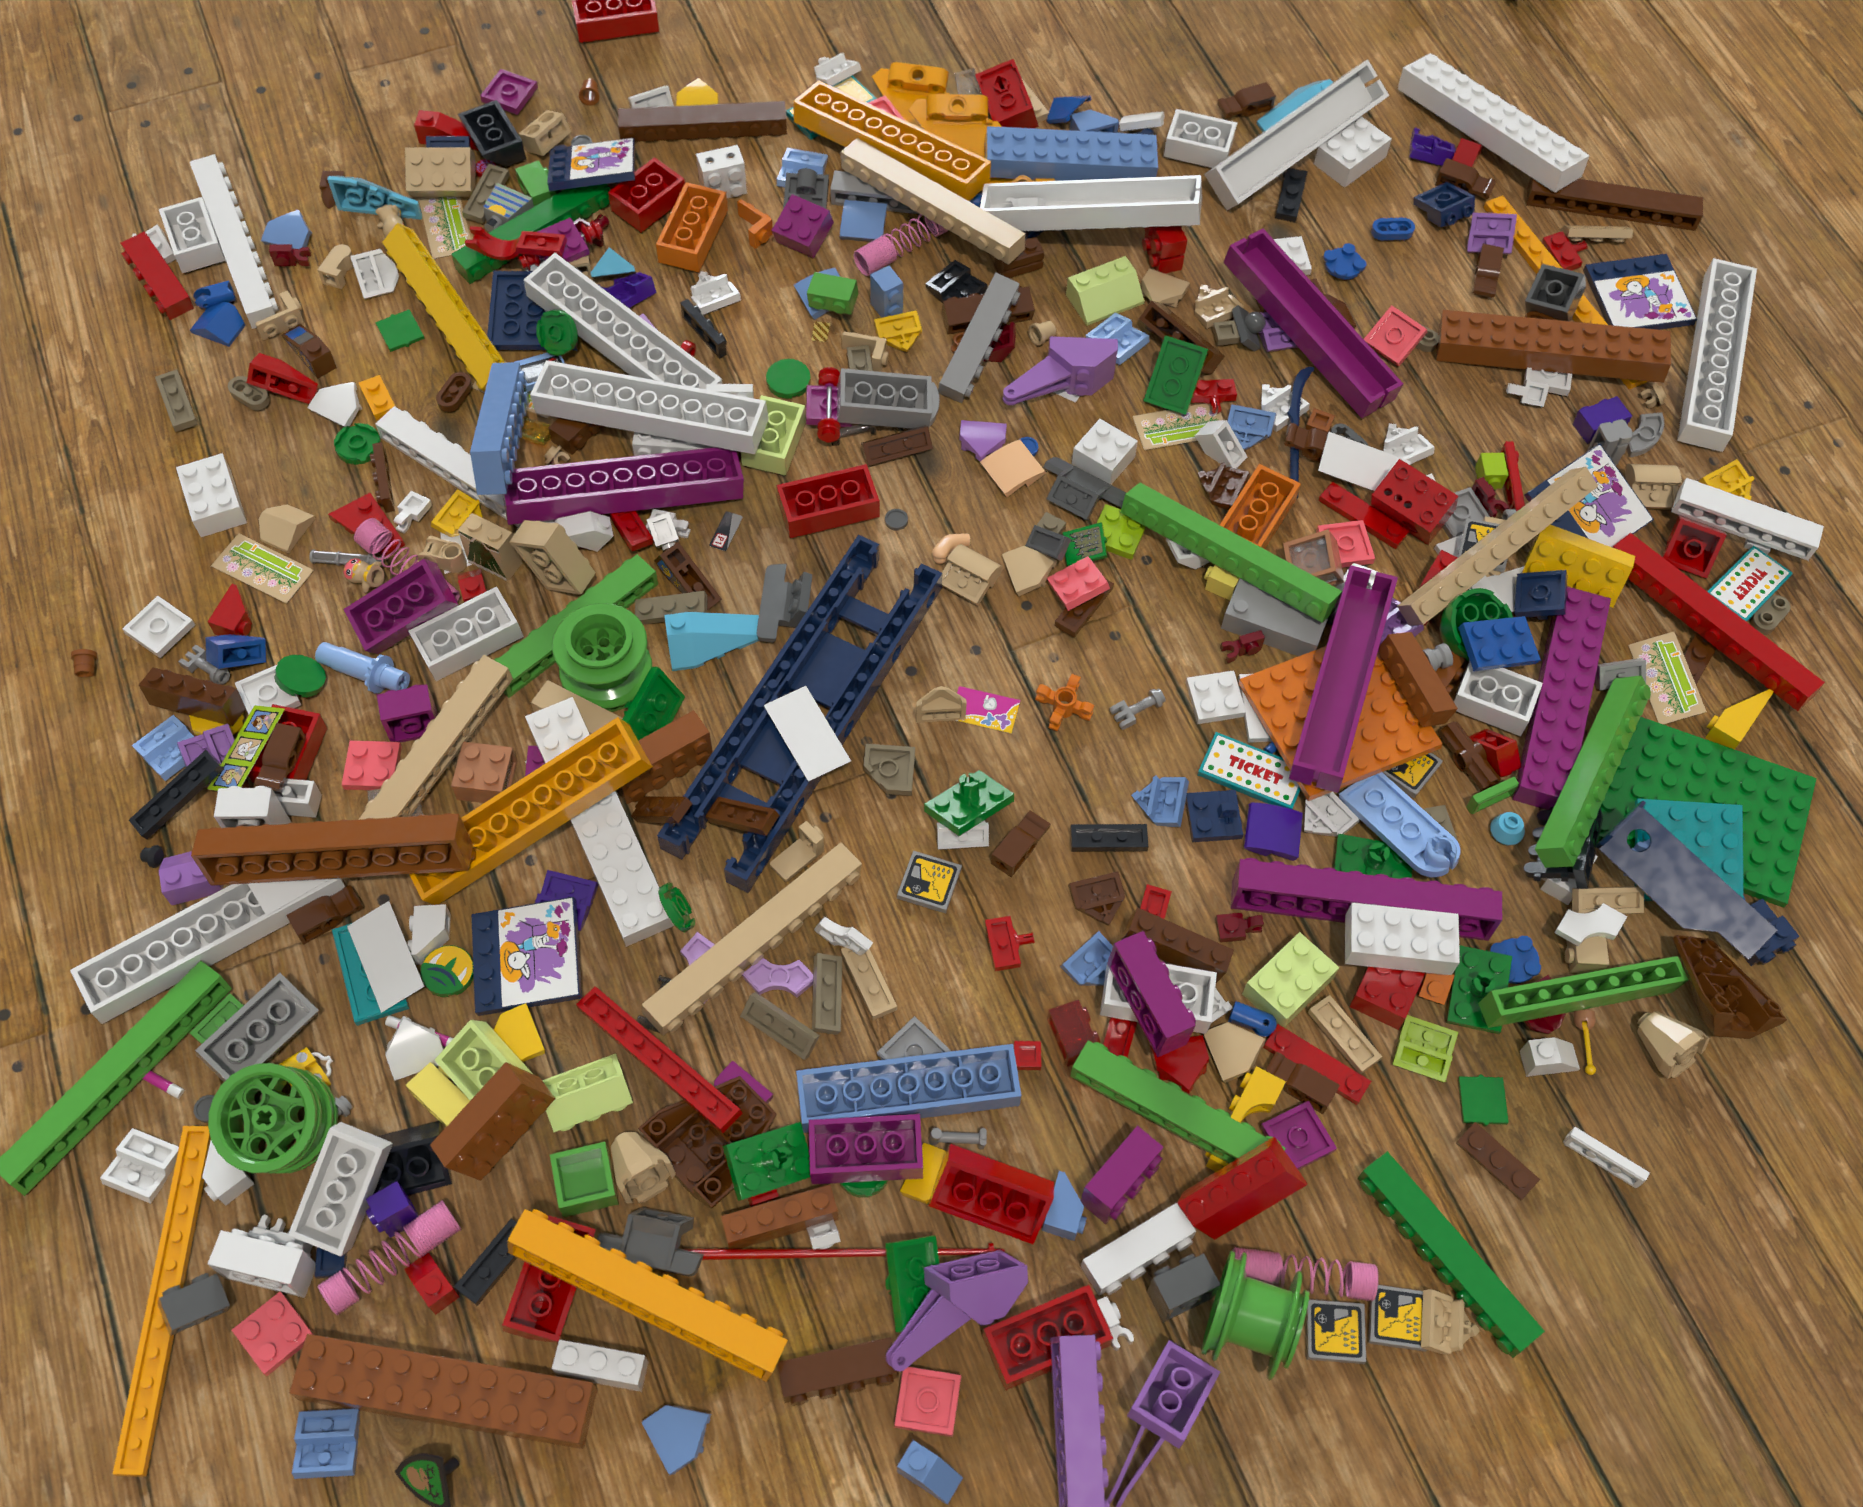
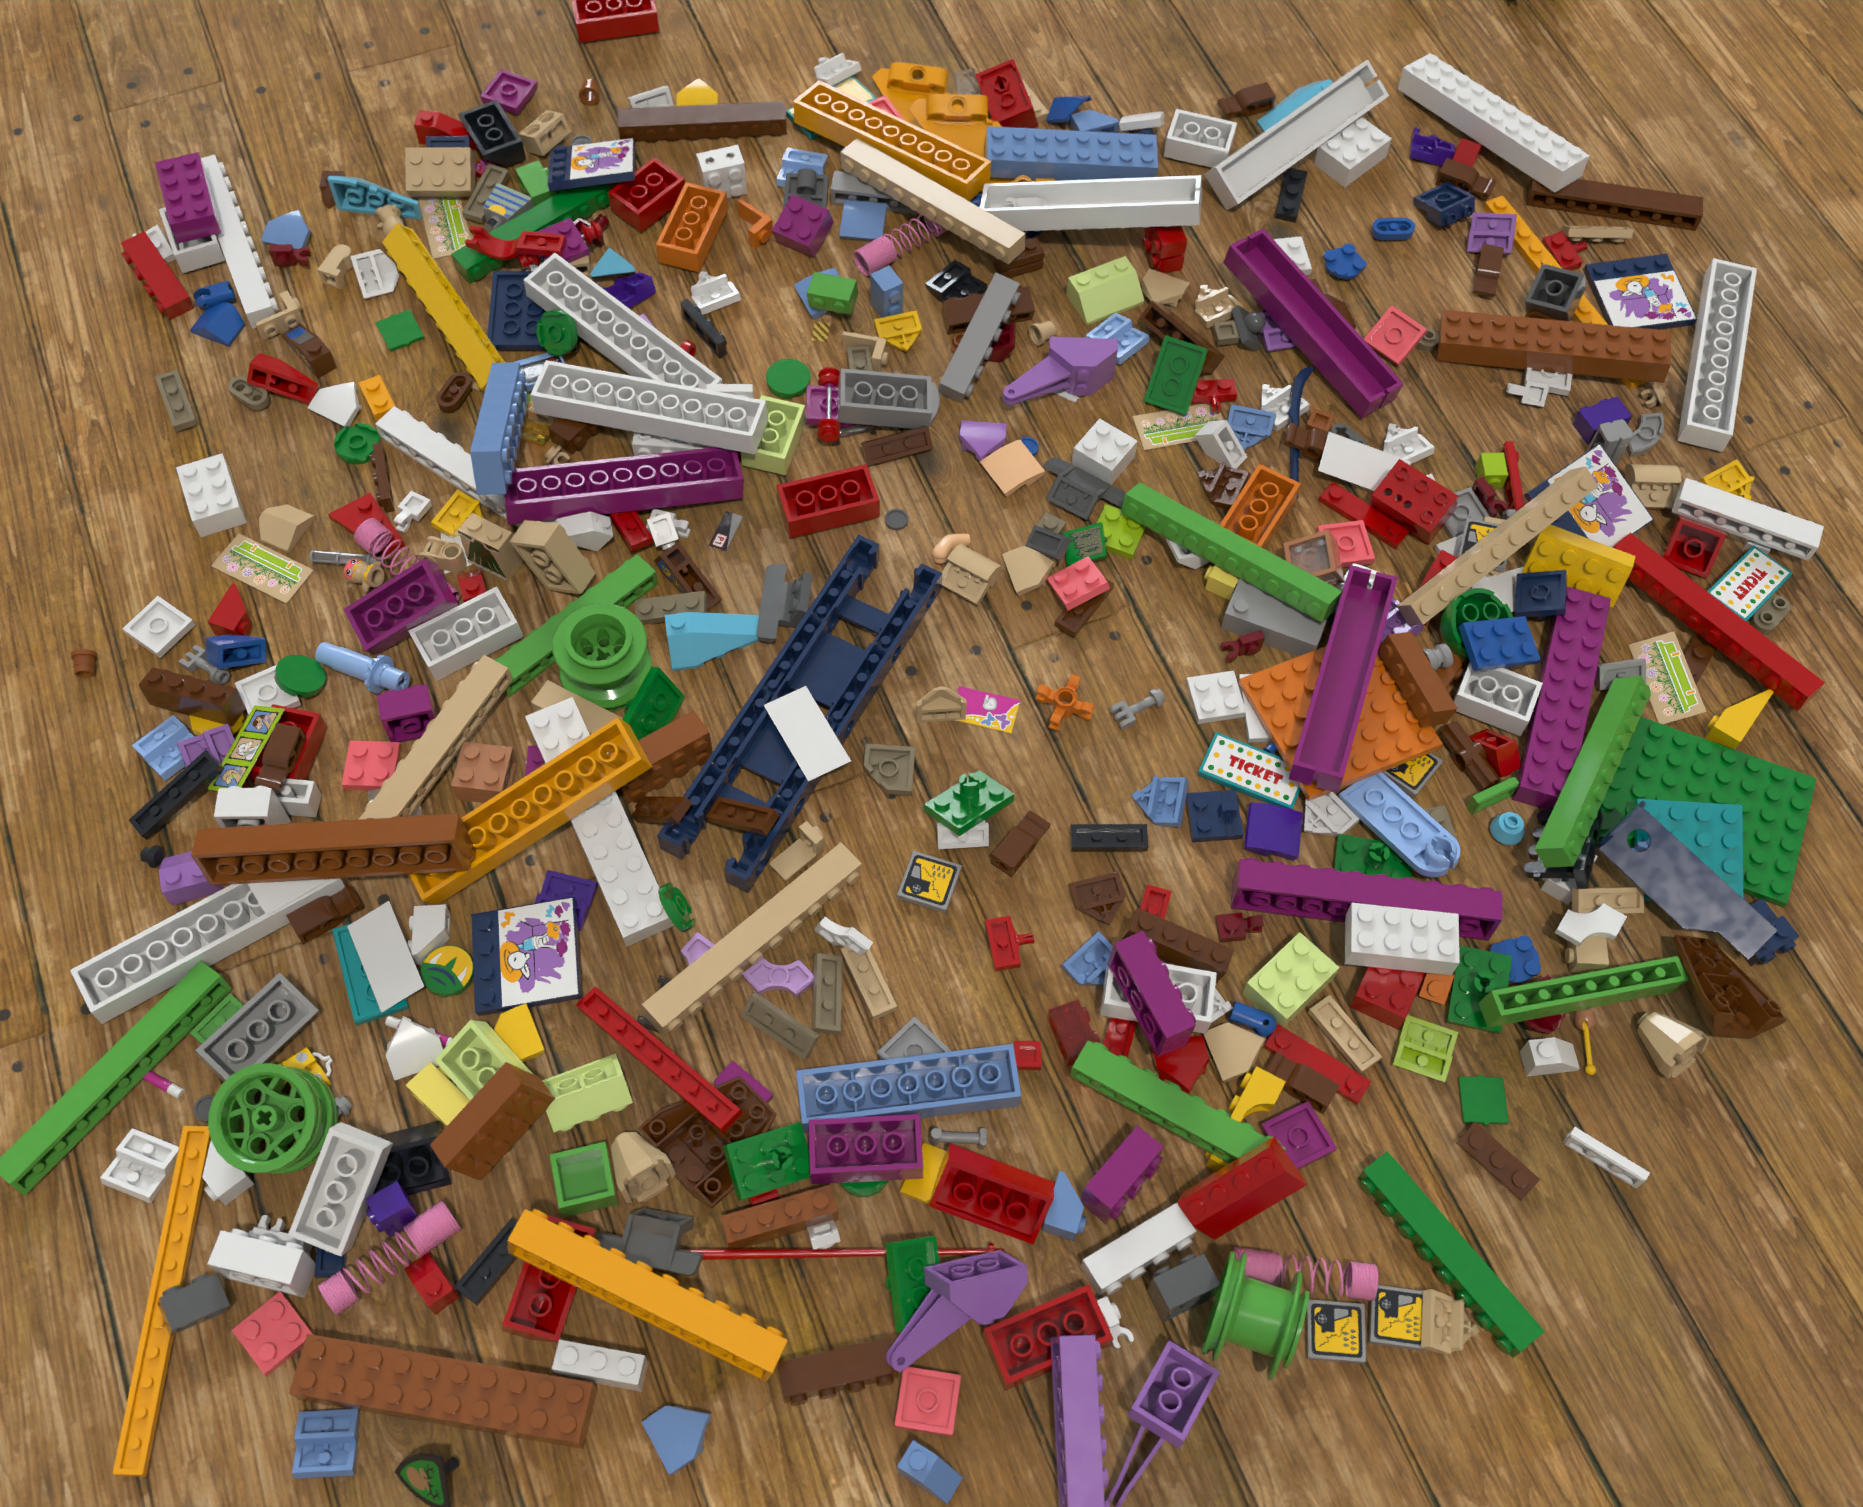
(188, 197): none -> magenta brick

